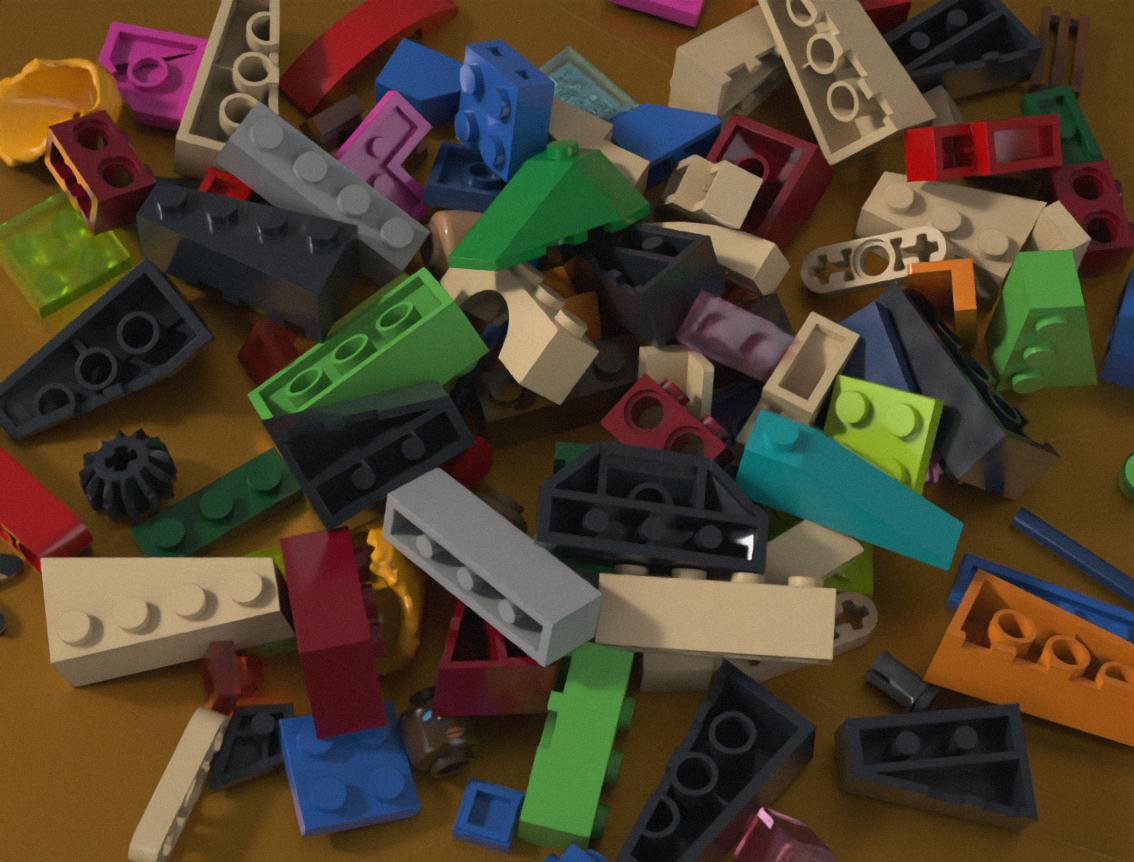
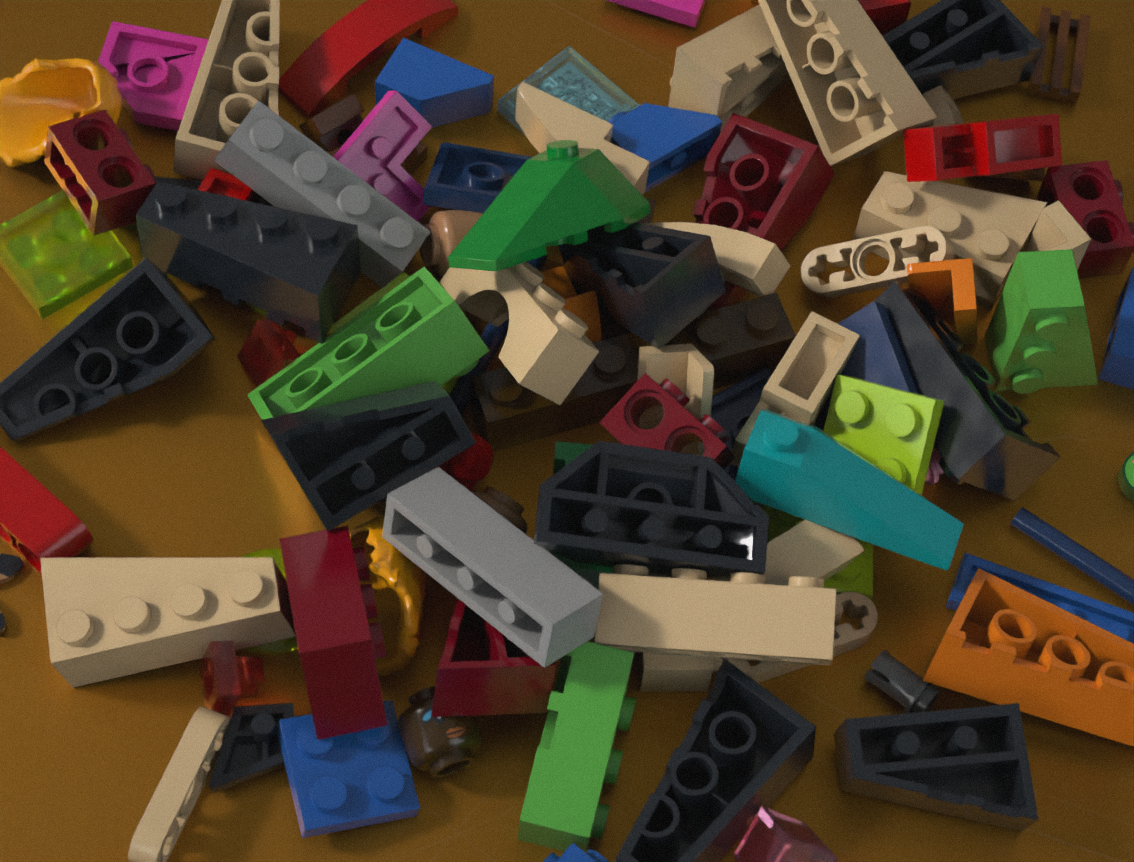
(128, 476): black gear -> none
(220, 510): dark green plate -> none
(488, 815): blue tile -> none
(503, 107): blue piece -> none
(709, 192): tan slope -> none
(734, 336): clear pink plate -> none
(1075, 135): dark green plate -> none

